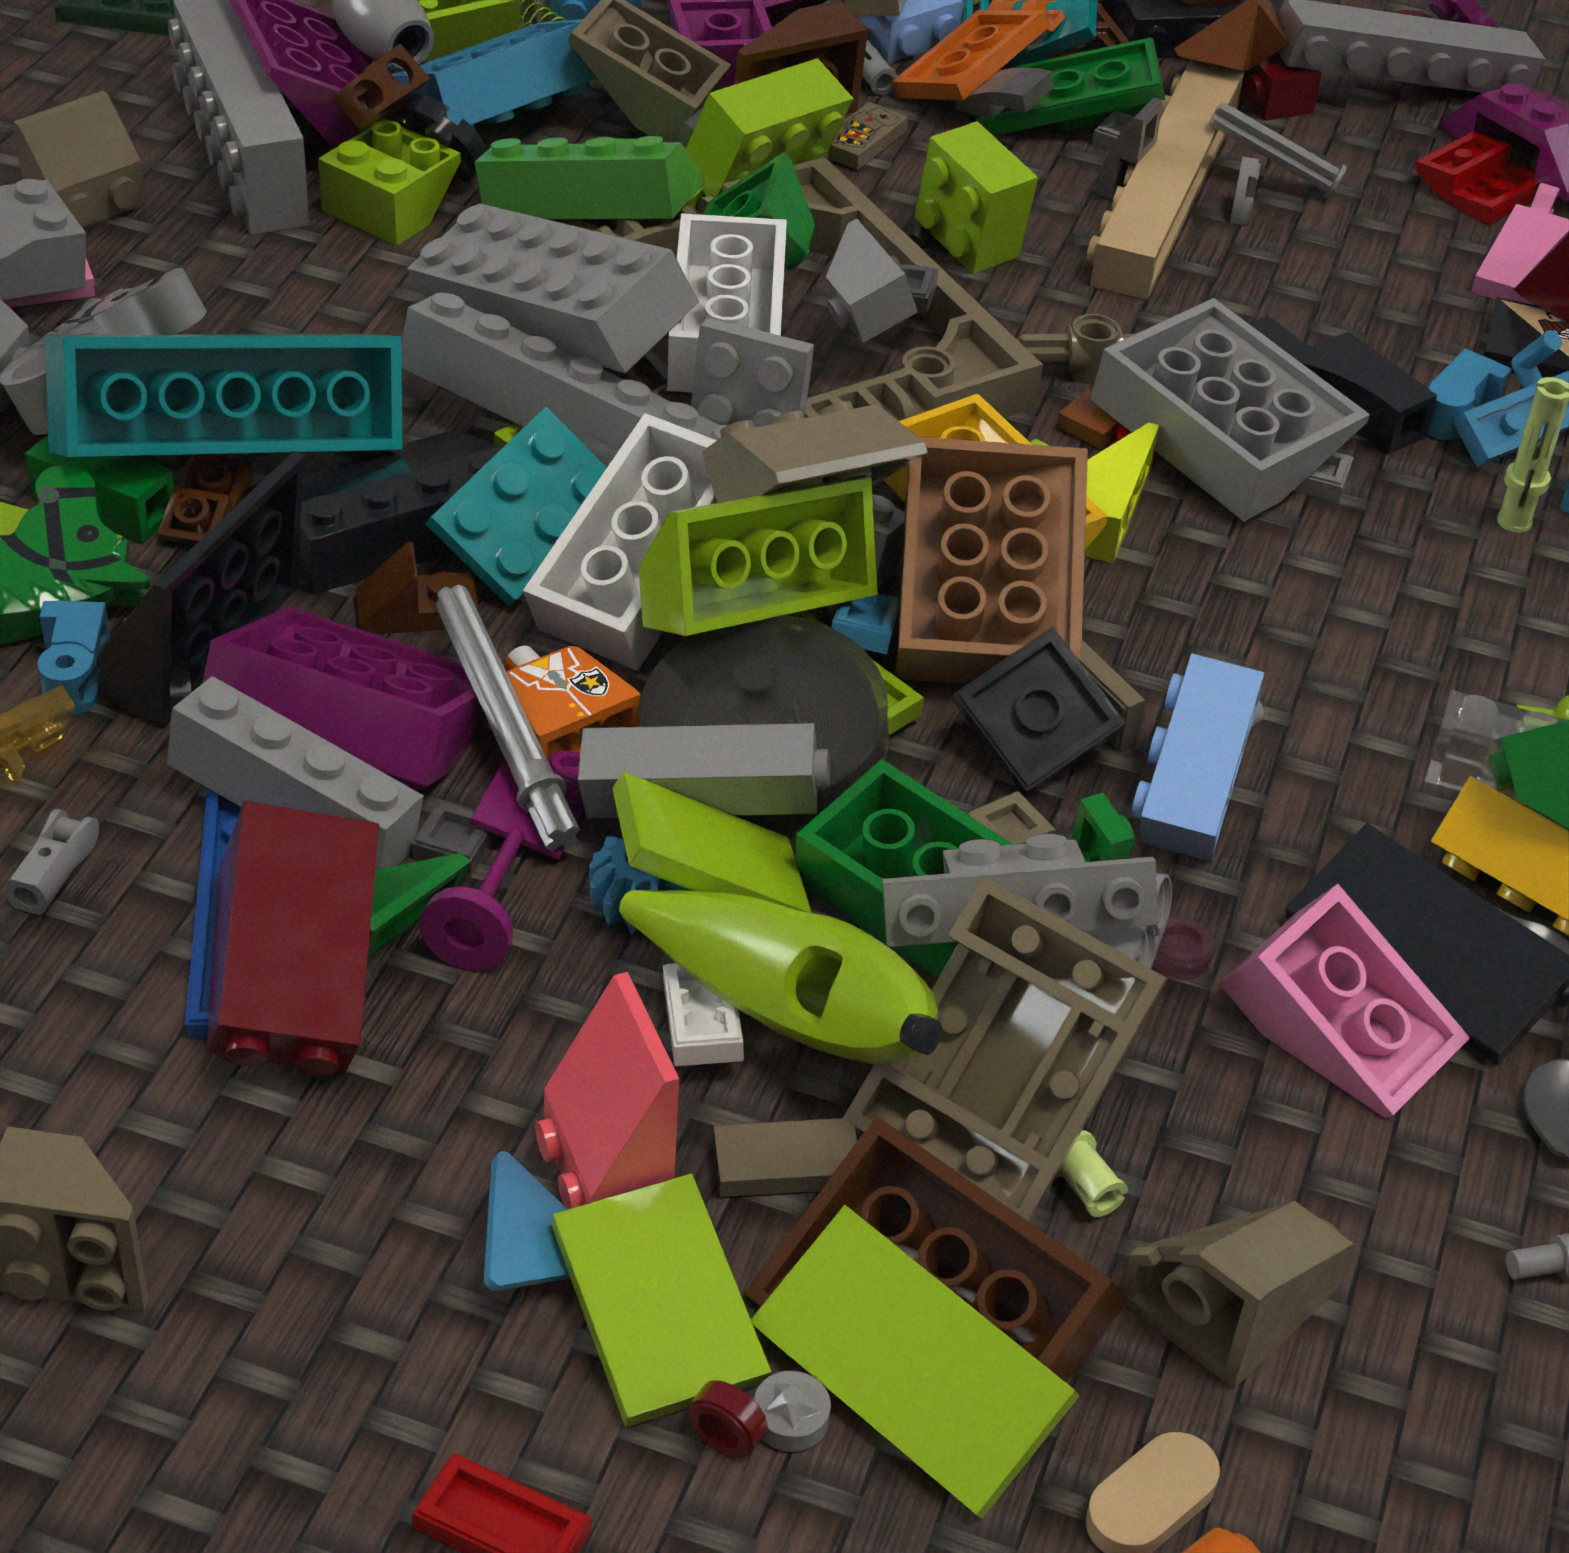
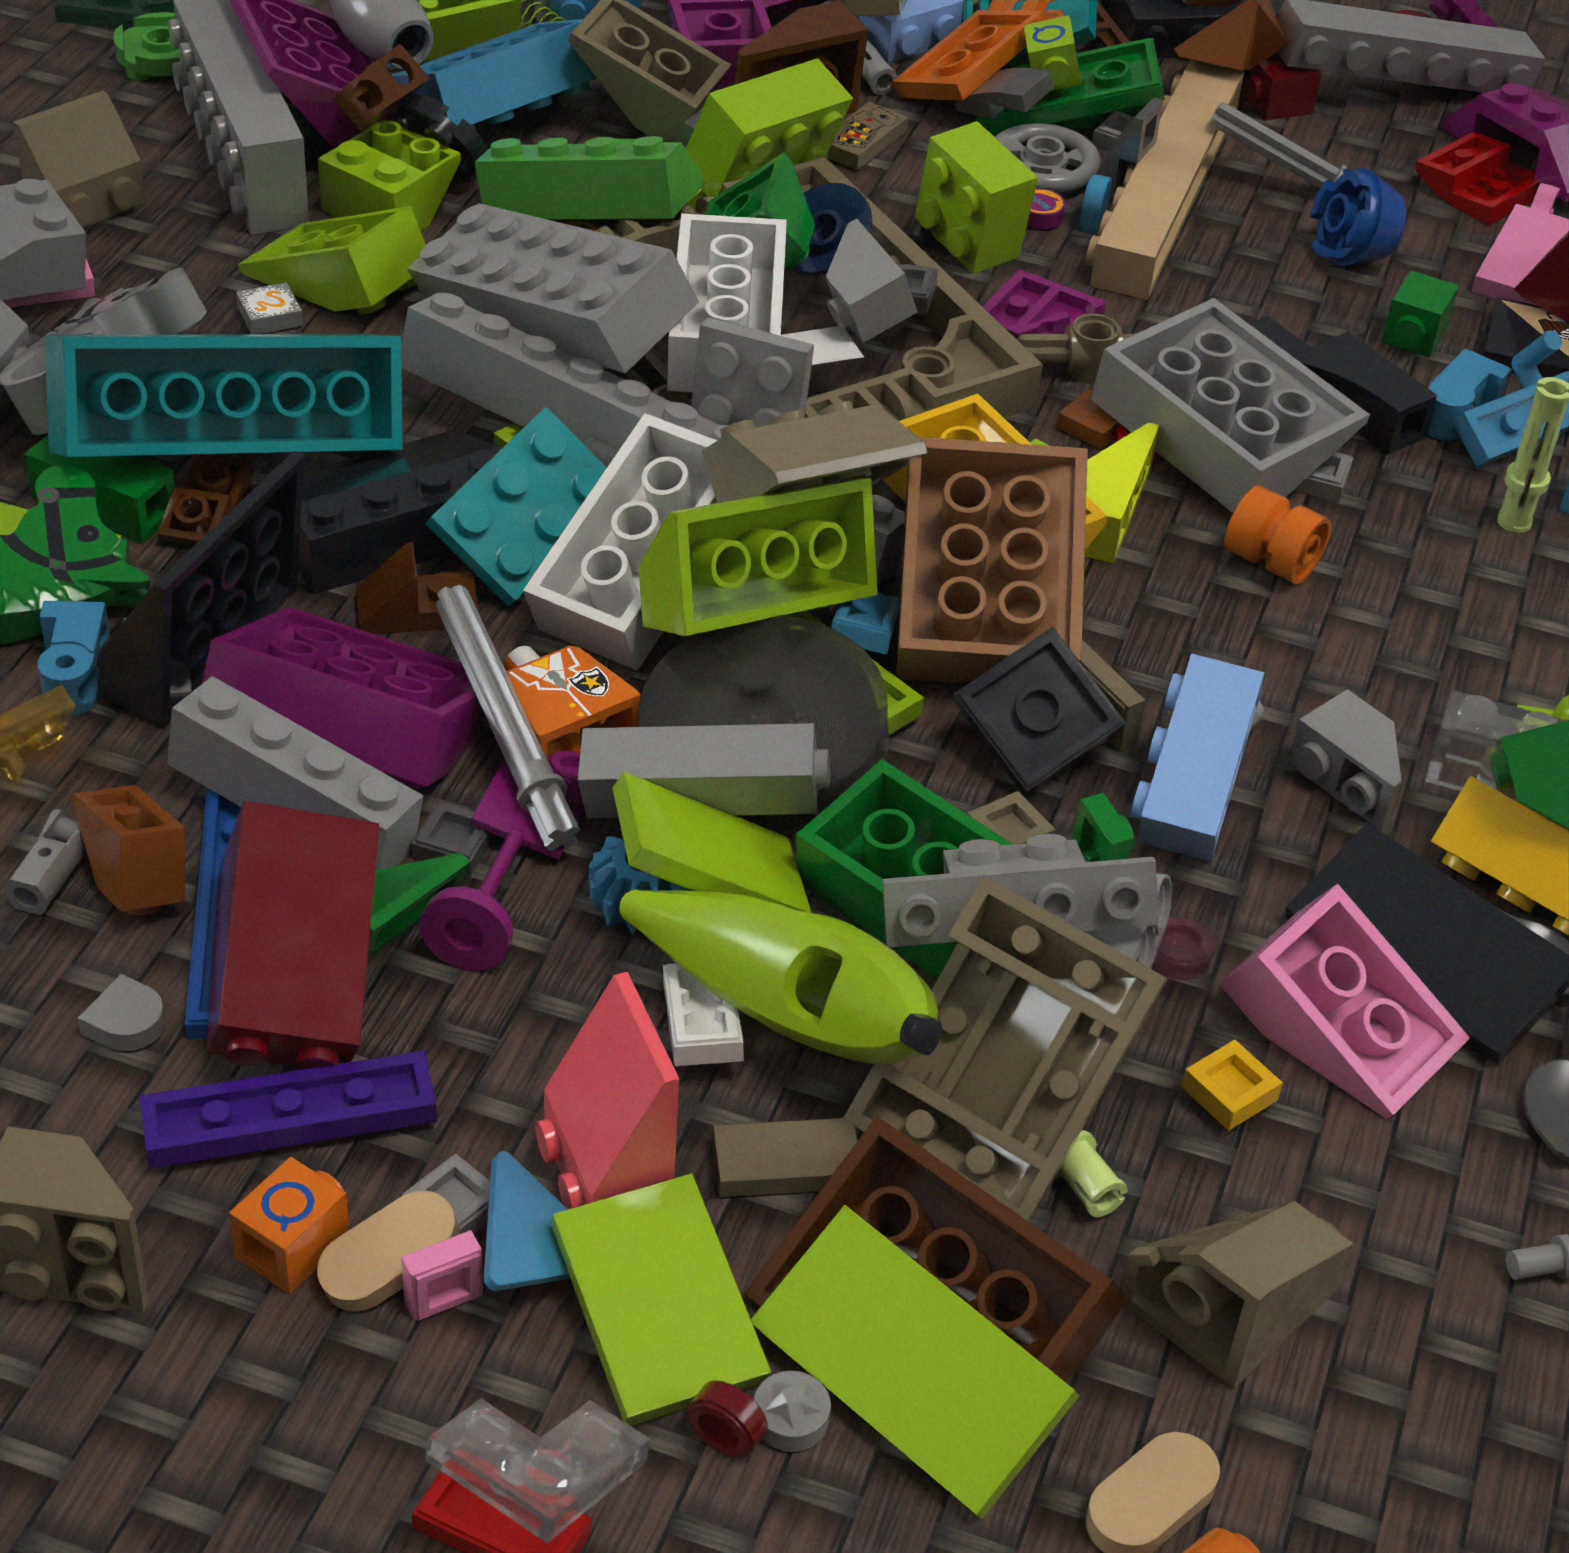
(124, 1016): none -> light grey tile
(132, 848): none -> dark orange slope
(146, 47): none -> bright green plate
(269, 308): none -> light grey tile
(287, 1109): none -> dark purple plate
(288, 1223): none -> orange brick
(343, 259): none -> lime slope
(366, 1261): none -> tan tile
(442, 1275): none -> bright pink tile
(462, 1188): none -> light grey tile
(533, 1478): none -> clear plate
(829, 344): none -> white sticker
(832, 209): none -> dark blue dish
(1039, 305): none -> magenta wing
(1046, 210): none -> magenta tile
(1047, 157): none -> light grey plate
(1053, 49): none -> lime brick
(1095, 203): none -> dark azure tile
(1231, 1084): none -> yellow plate
(1245, 191): light grey tile -> none
(1271, 531): none -> orange wheel
(1351, 755): none -> light grey slope
(1357, 218): none -> blue cone
(1420, 313): none -> green brick

